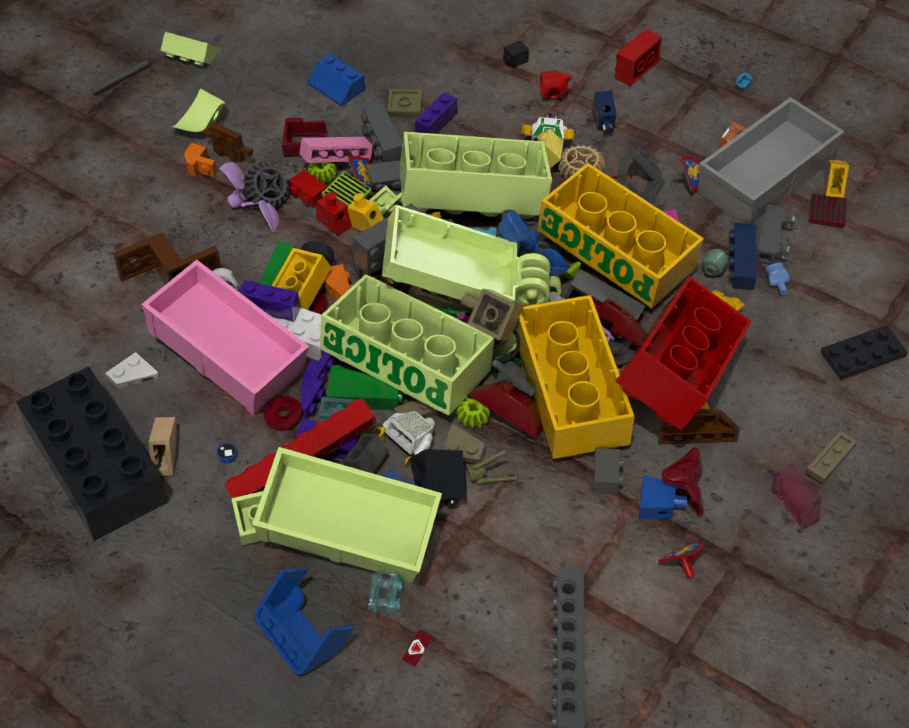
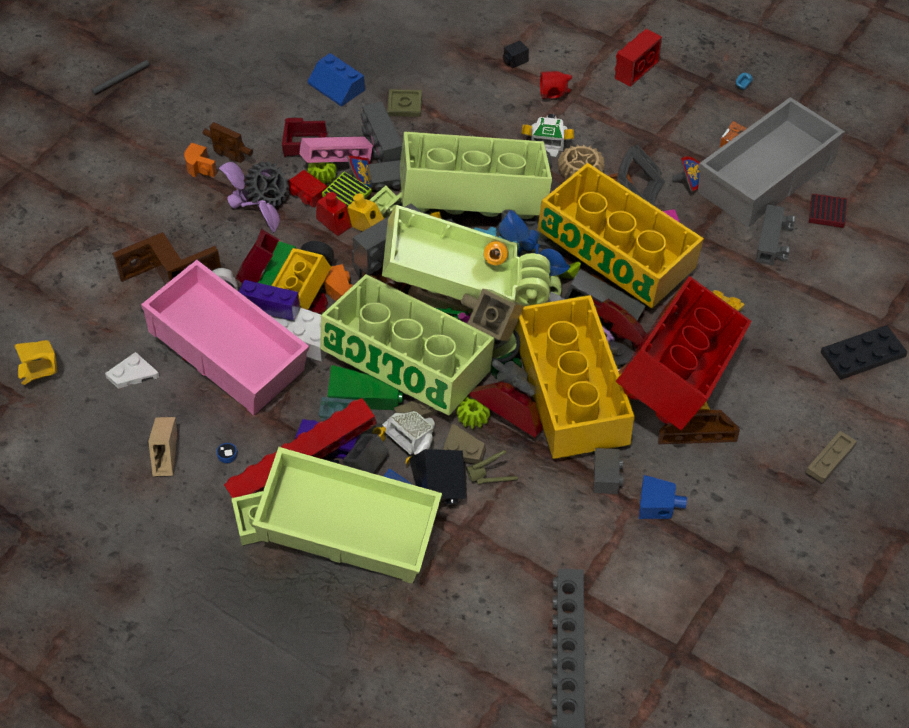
(36, 369): none -> yellow piece
(92, 453): black brick -> none
(189, 49): yellowish green slope -> none
(202, 113): yellowish green piece -> none
(257, 258): none -> dark red piece
(284, 422): dark red tile -> none
(289, 629): blue windscreen -> none
(313, 383): dark purple slope -> none
(393, 585): clear light blue brick -> none
(417, 648): dark red sticker -> none
(437, 115): dark purple brick -> none
(491, 258): none -> light orange head
(553, 146): light yellow brick -> none
(605, 117): dark blue torso -> none
(685, 475): dark red piece -> none
(687, 555): shield -> none
(715, 262): sand green head -> none
(743, 256): dark blue brick -> none
(778, 276): medium blue piece -> none
(797, 496): clear pink piece -> none
(836, 175): yellow torso -> none

